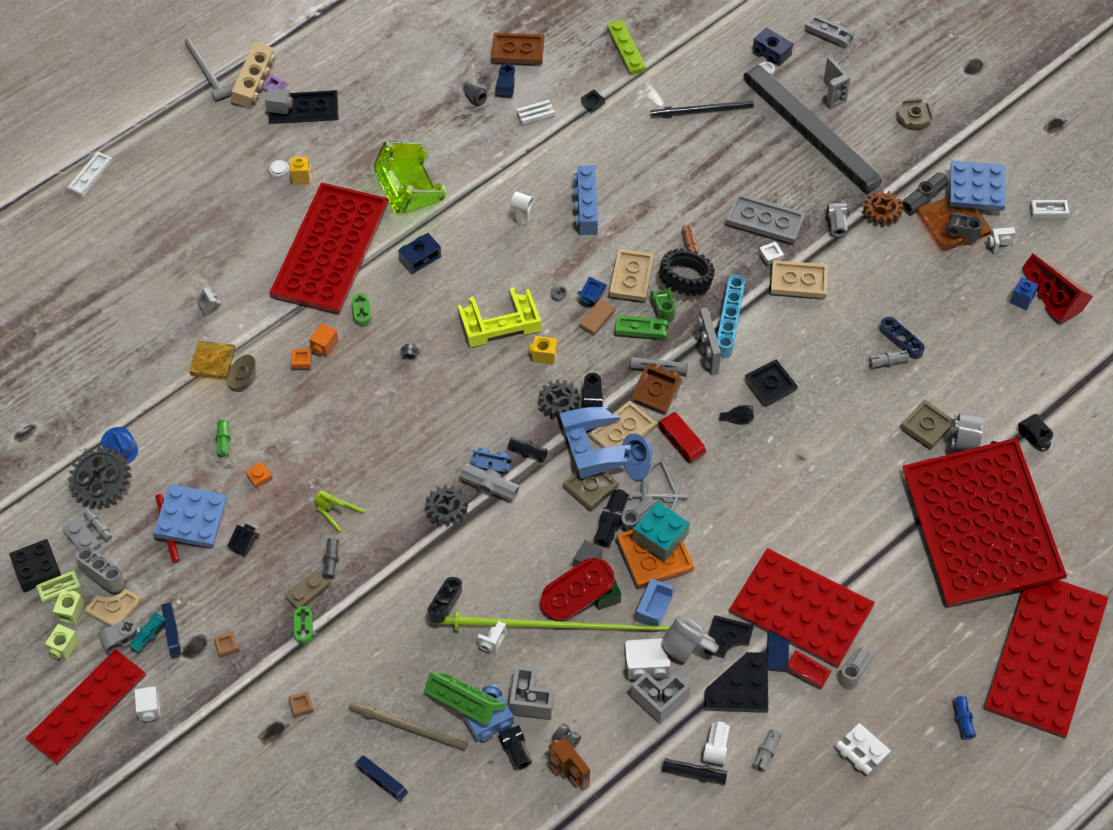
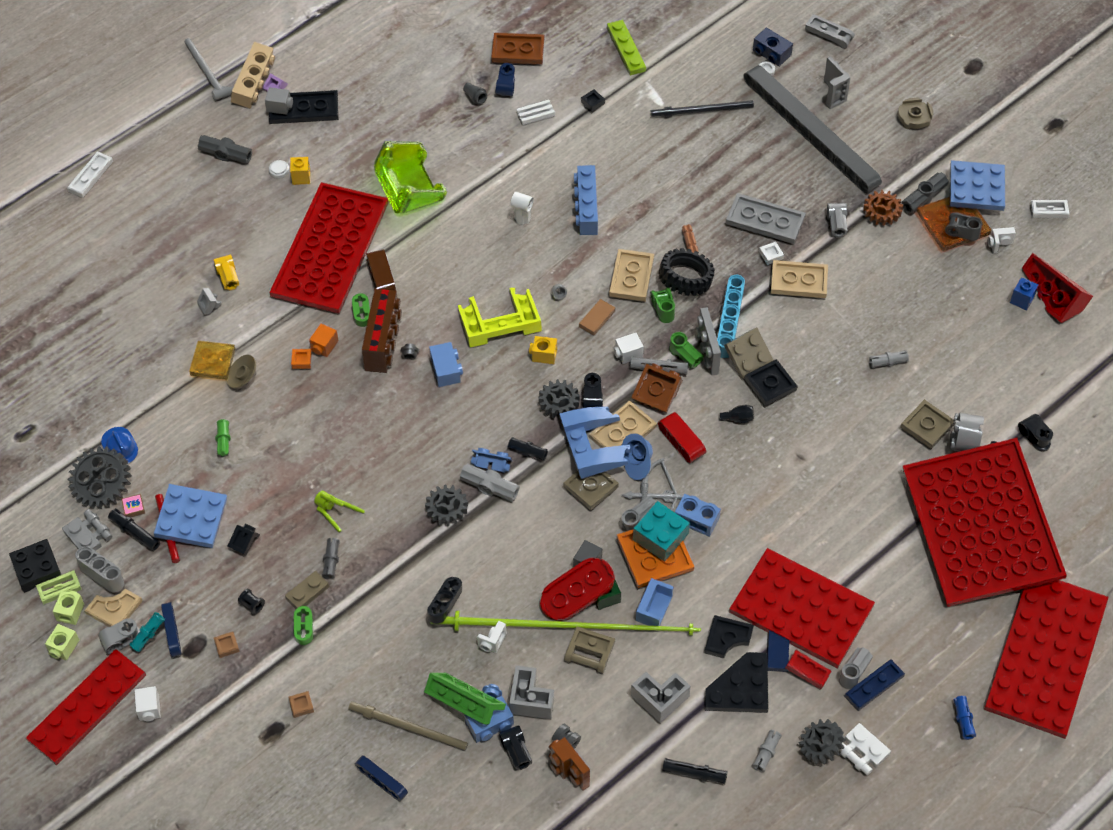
(128, 525): none -> black pin
(133, 505): none -> tile
(224, 149): none -> dark grey piece
(226, 269): none -> yellow piece
(251, 601): none -> black bush
(258, 475): orange plate -> none
(380, 270): none -> reddish brown beam
(381, 331): none -> reddish brown brick
(419, 253): dark blue brick -> none
(445, 364): none -> medium blue brick
(591, 643): none -> dark tan plate
(592, 291): blue bracket -> none
(611, 518): black piece -> none
(628, 347): none -> white brick
(642, 327): bright green plate -> none
(648, 657): white bracket -> none
(683, 638): light grey piece -> none
(685, 350): none -> bright green piece
(699, 511): none -> medium blue brick
(716, 747): white piece -> none
(748, 352): none -> dark tan plate
(832, 741): none -> dark grey gear
(874, 685): none -> dark blue tile
(901, 330): dark blue beam -> none

